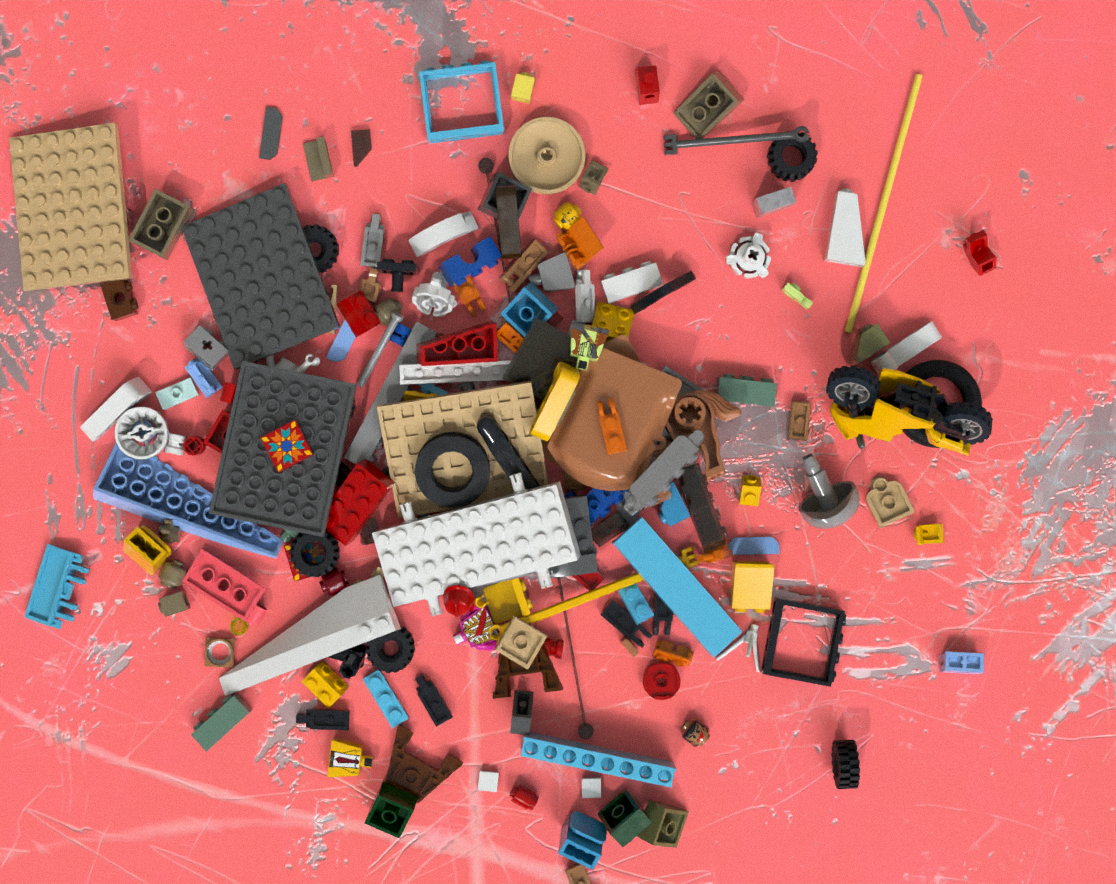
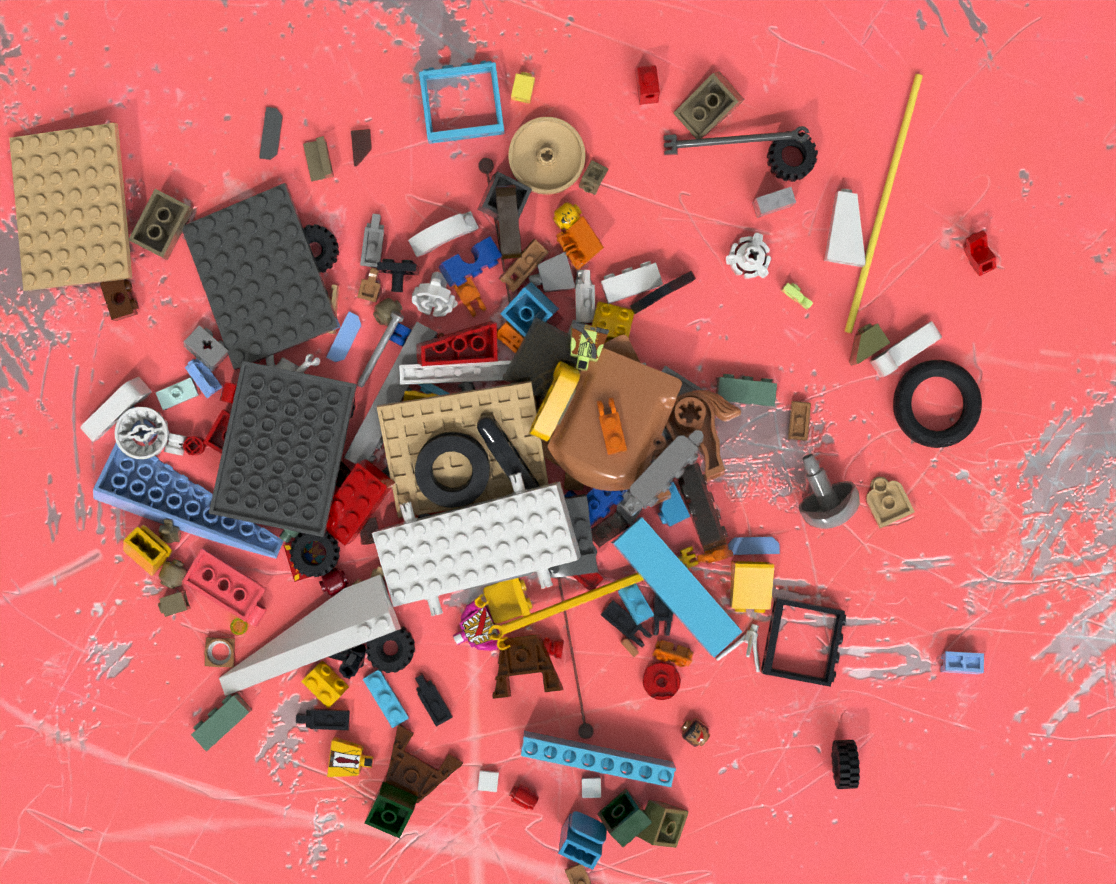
(52, 586): medium azure hinge -> none
(287, 446): tile -> none
(358, 313): red brick -> none
(458, 600): red piece -> none
(520, 642): tan tile -> none
(522, 712): dark grey brick -> none
(750, 490): yellow bracket -> none
(901, 403): piece -> none
(929, 533): yellow bracket -> none

